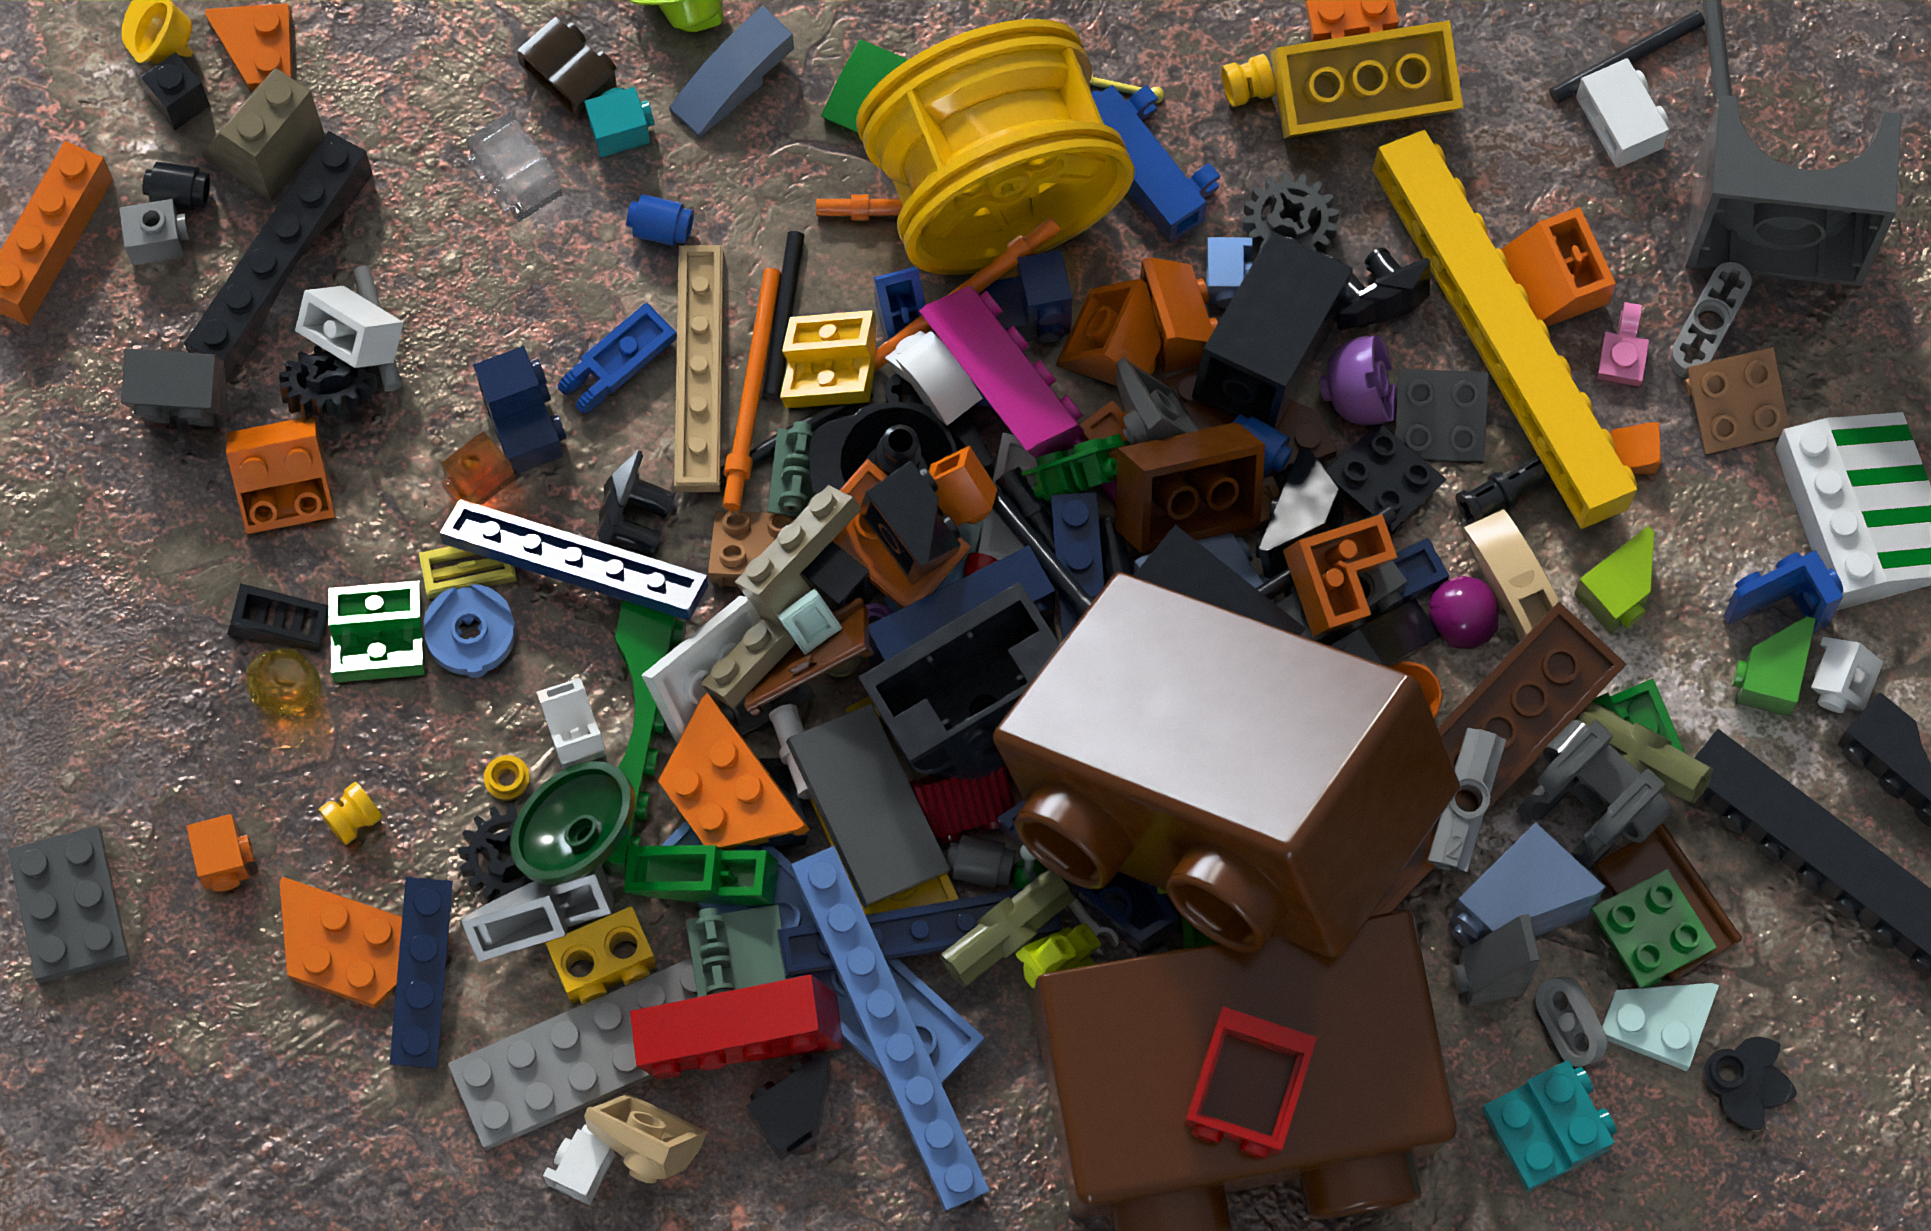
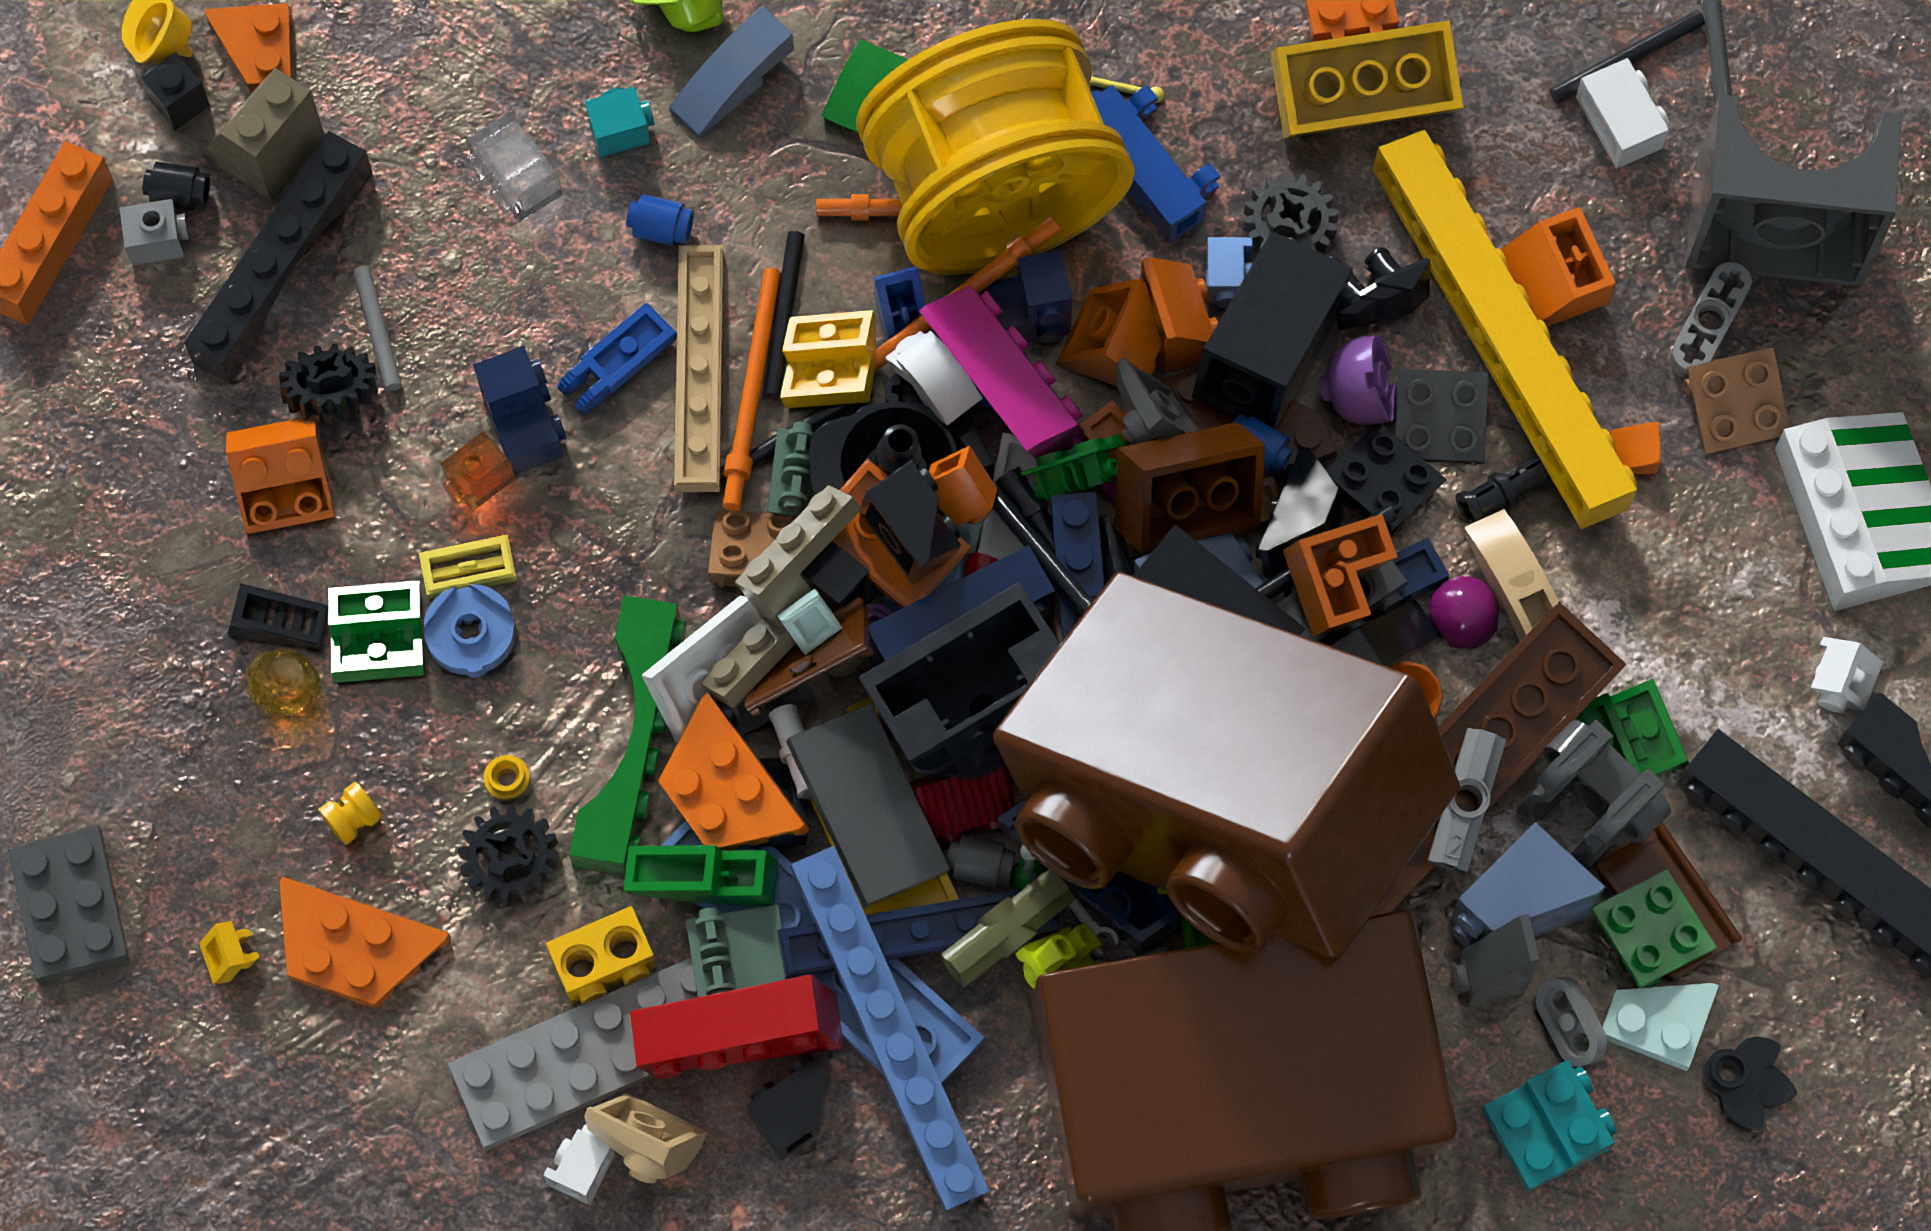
(174, 385): dark grey slope -> none
(220, 852): orange brick -> none
(223, 952): none -> yellow tile
(349, 326): white brick -> none
(421, 973): dark blue plate -> none
(537, 914): light grey slope -> none
(567, 66): dark brown brick -> none
(571, 723): white brick -> none
(573, 823): dark green dish -> none
(574, 559): plate -> none
(624, 488): black connector -> none
(1248, 80): yellow wheel -> none
(1264, 1035): red window -> none
(1620, 584): lime slope -> none
(1623, 353): bright pink plate -> none
(1647, 749): olive piece -> none
(1775, 669): bright green slope -> none
(1803, 578): blue bracket -> none

